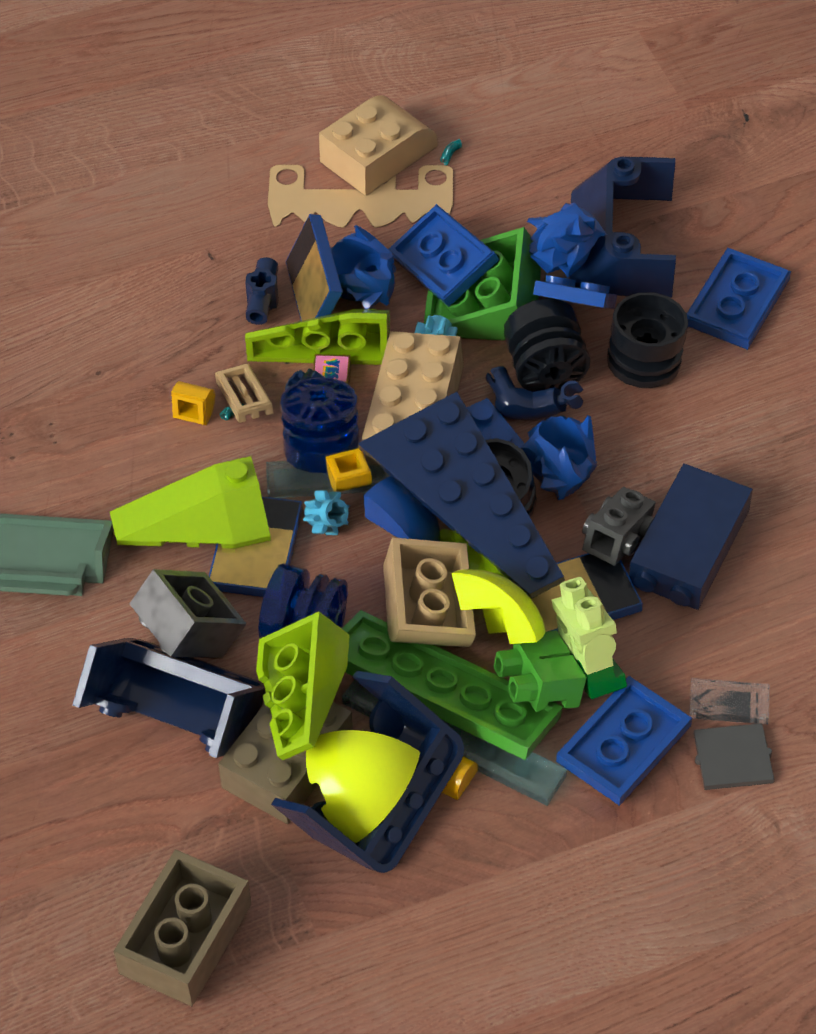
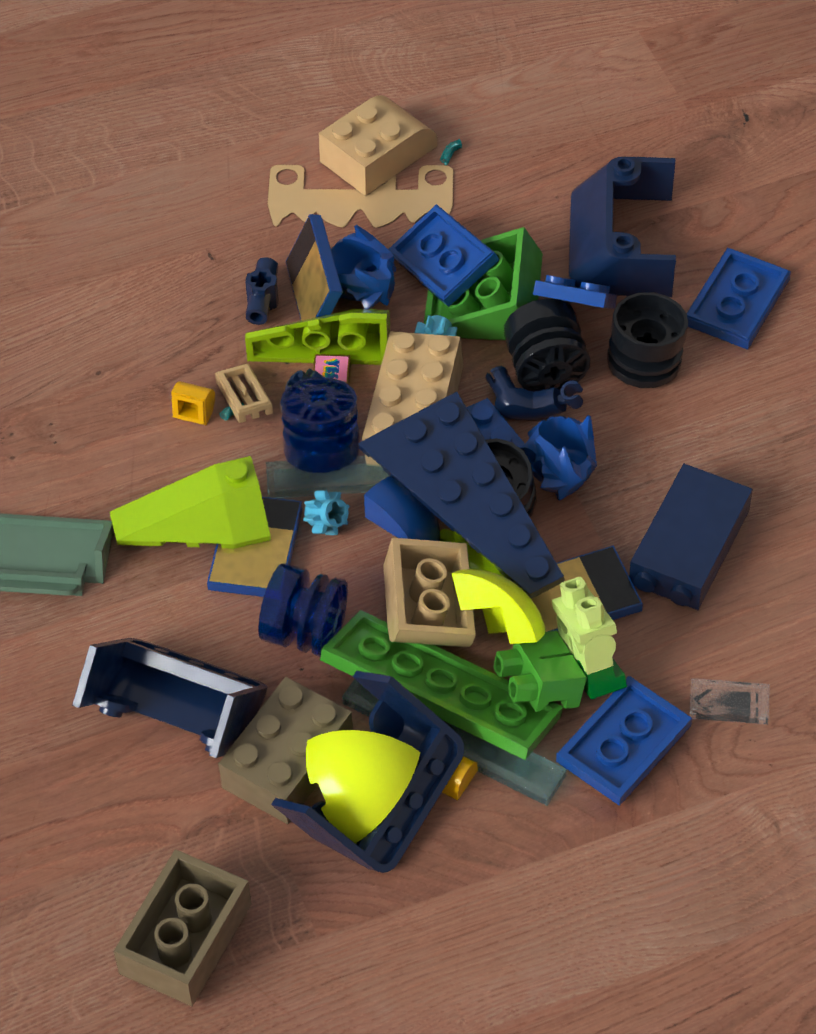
(187, 614): flat silver brick -> none
(301, 678): lime wedge -> none
(348, 470): yellow brick -> none
(564, 239): blue hair -> none
(618, 525): dark grey brick -> none
(733, 756): dark grey piece -> none

